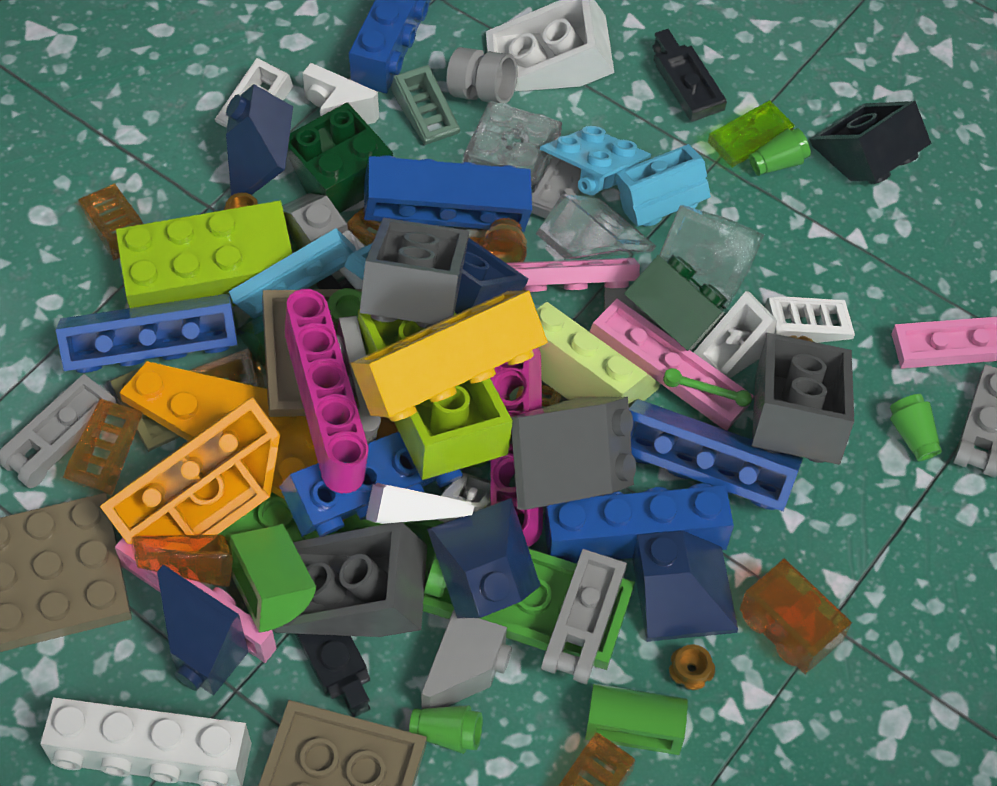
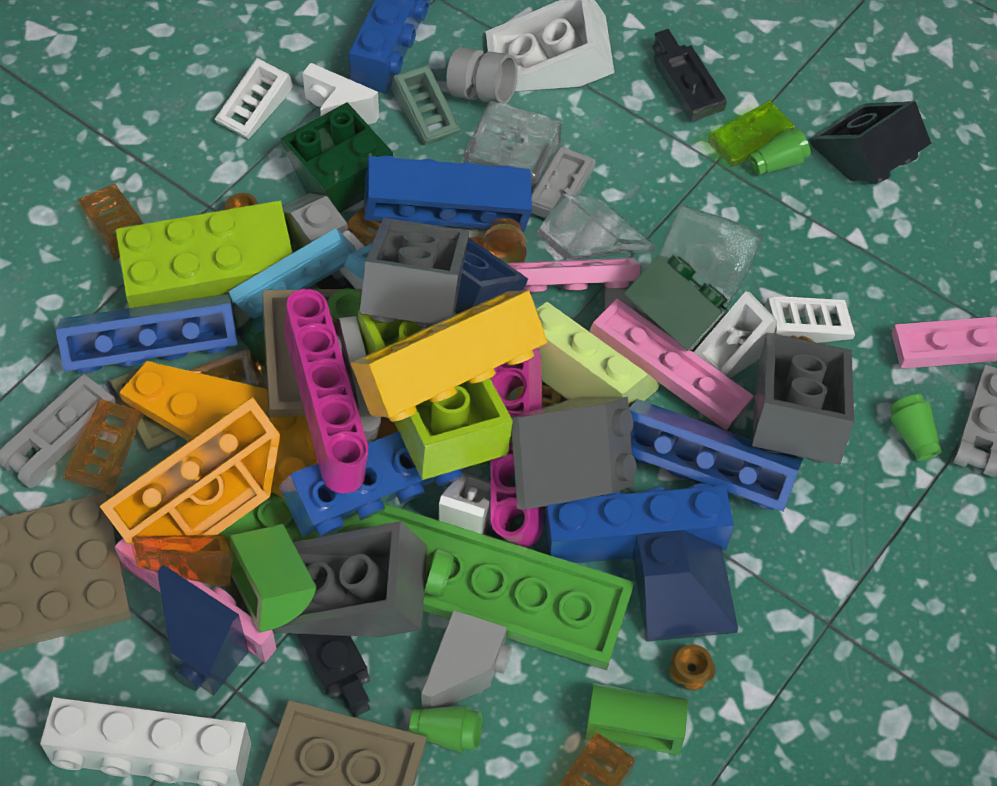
(256, 139): dark blue slope -> none
(398, 505): white slope -> none
(484, 560): dark blue slope -> none
(584, 615): light grey plate -> none
(596, 155): medium azure hinge -> none
(662, 185): medium azure brick -> none
(674, 377): bright green hinge -> none
(794, 616): clear orange brick -> none

